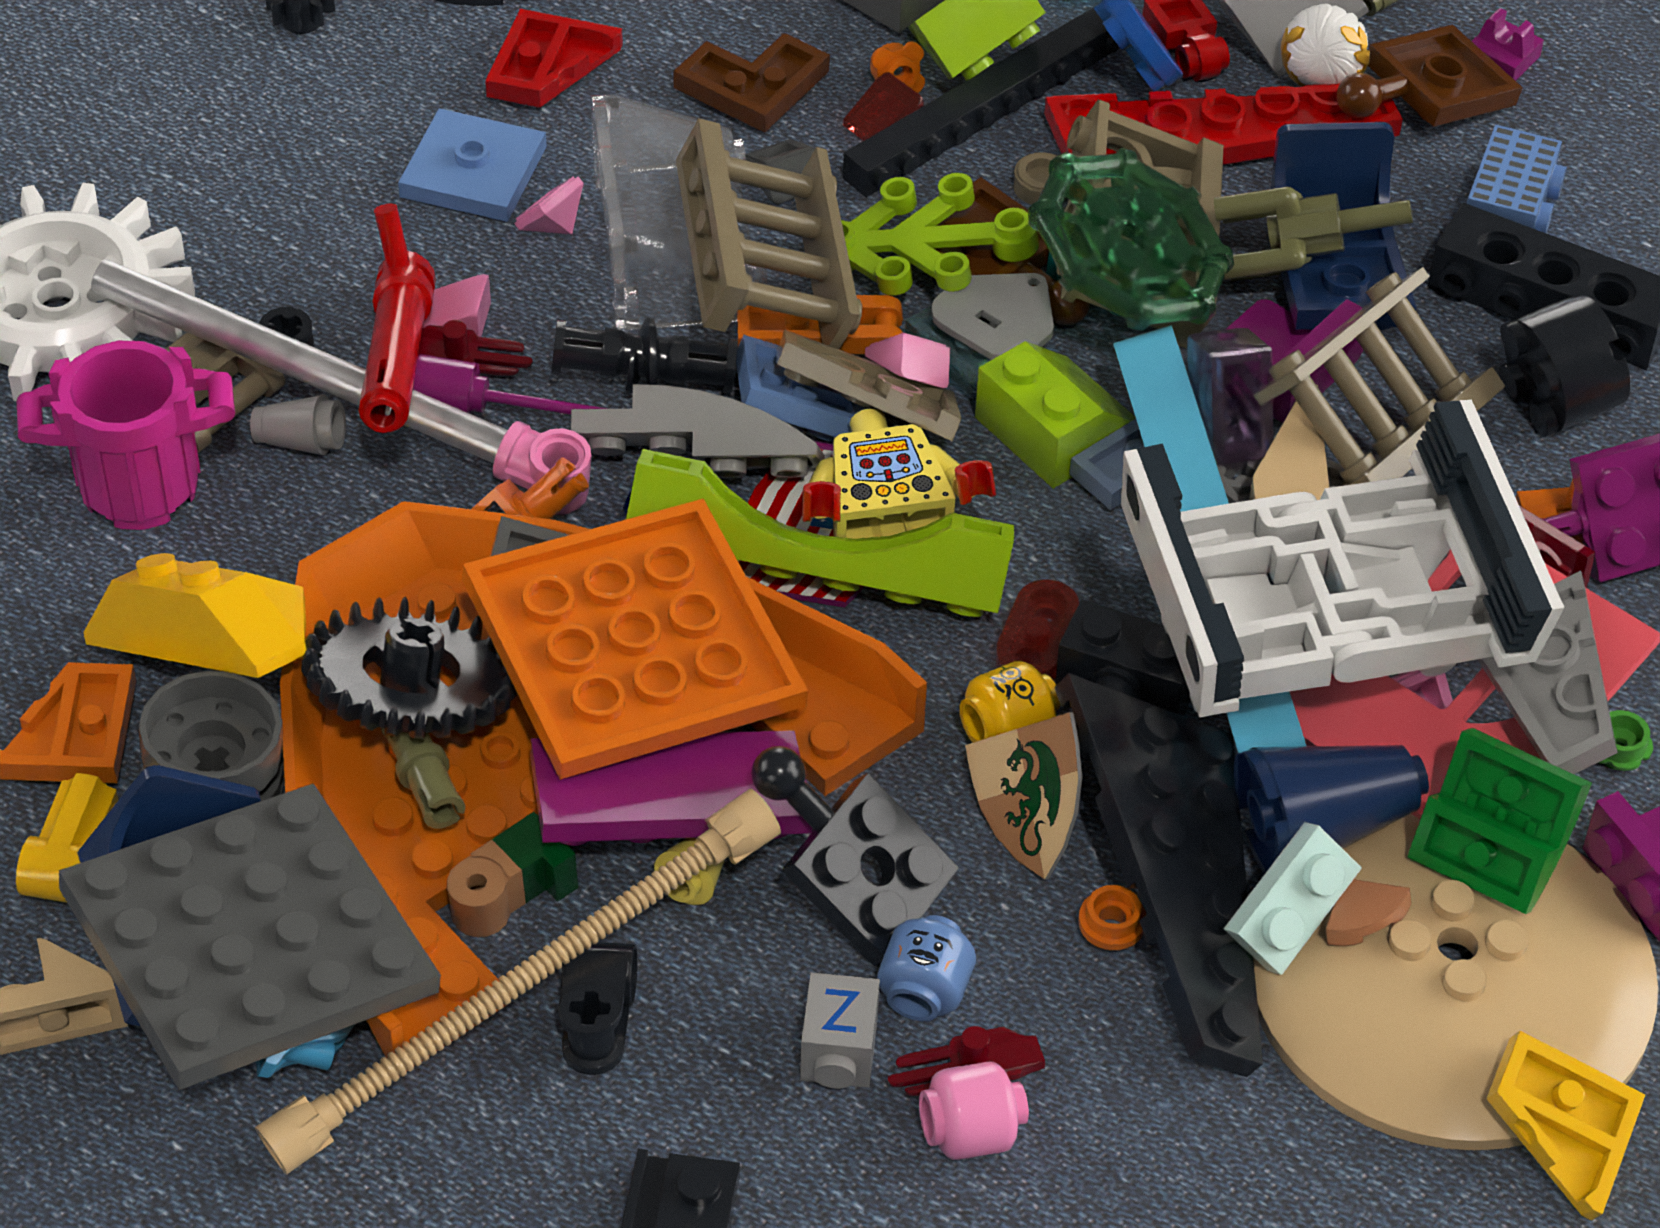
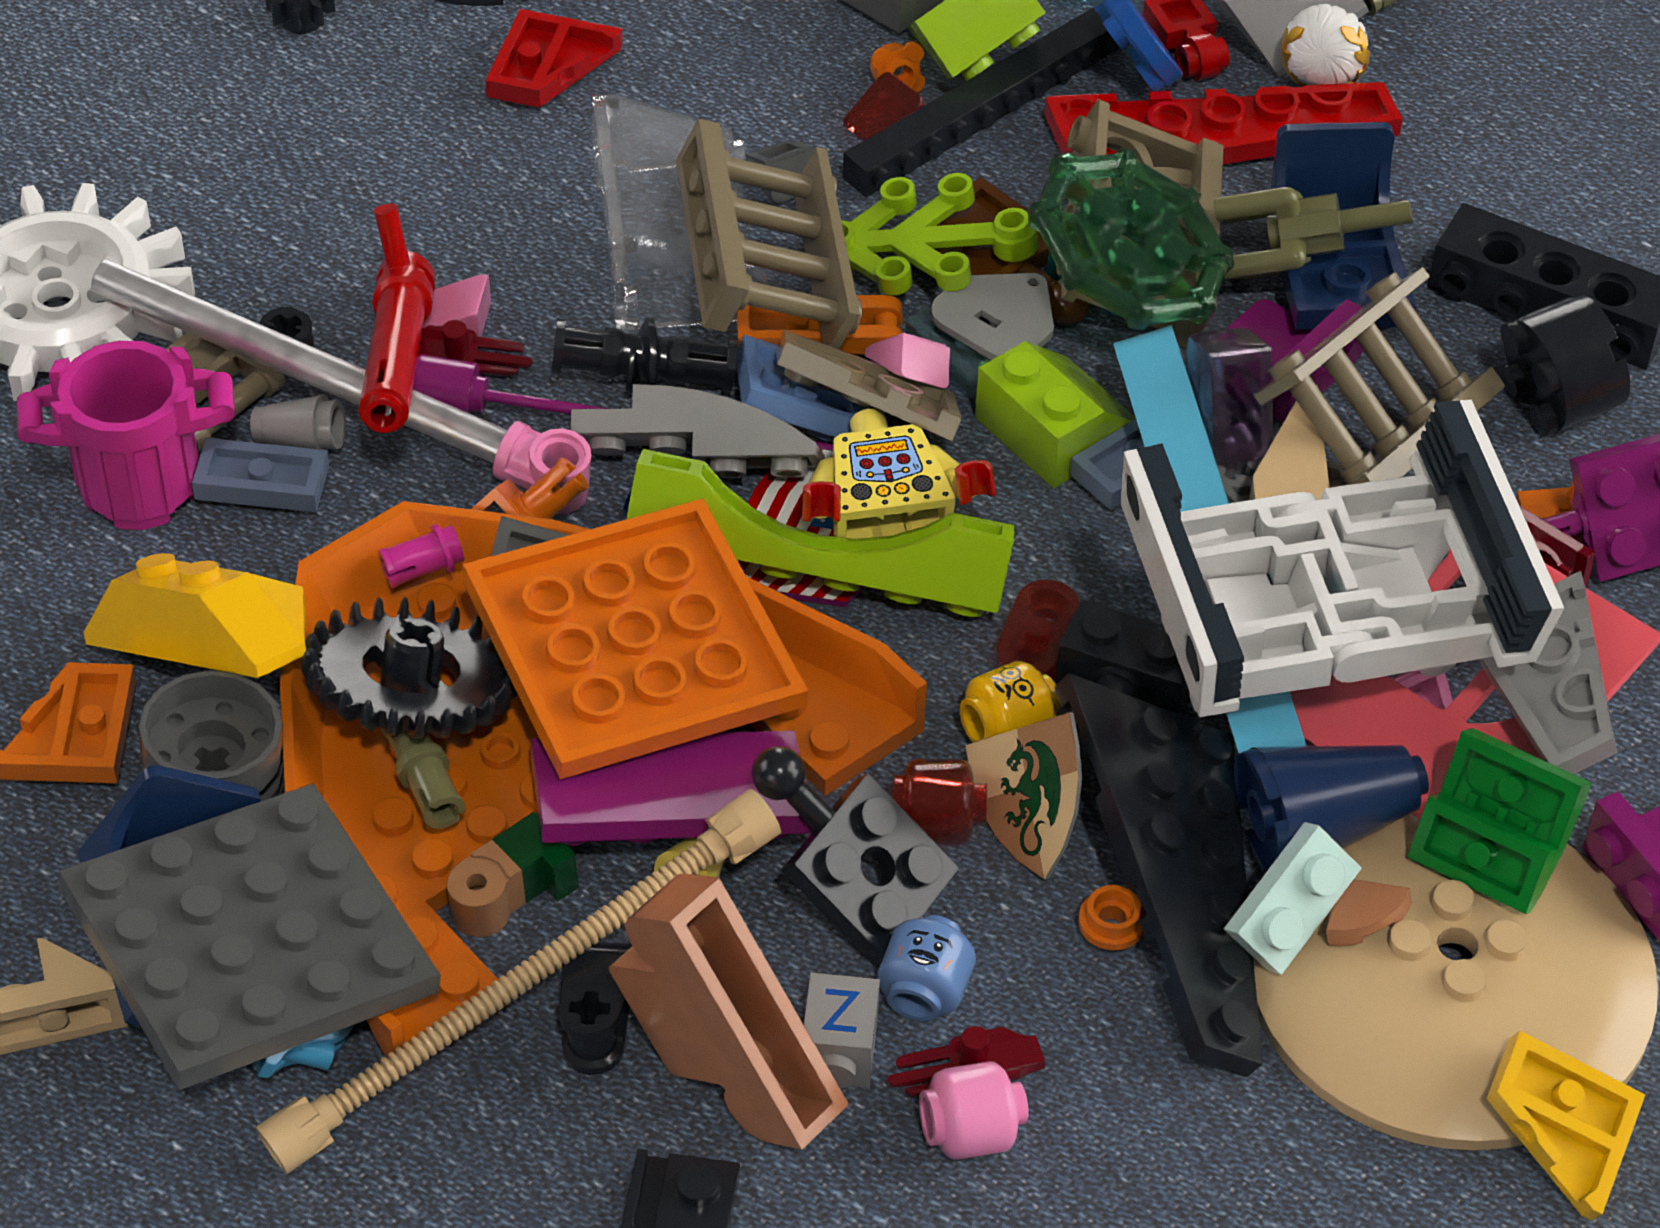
(73, 817): yellow piece -> none
(260, 474): none -> sand blue plate
(421, 555): none -> dark pink pin
(472, 165): medium blue plate -> none
(553, 211): bright pink slope -> none
(722, 1012): none -> nougat brick
(756, 90): reddish brown plate -> none
(942, 798): none -> clear red head
(1031, 175): dark tan tile -> none
(1435, 74): reddish brown plate -> none
(1509, 45): magenta tile -> none
(1519, 177): medium blue brick -> none
(1631, 740): bright green plate -> none

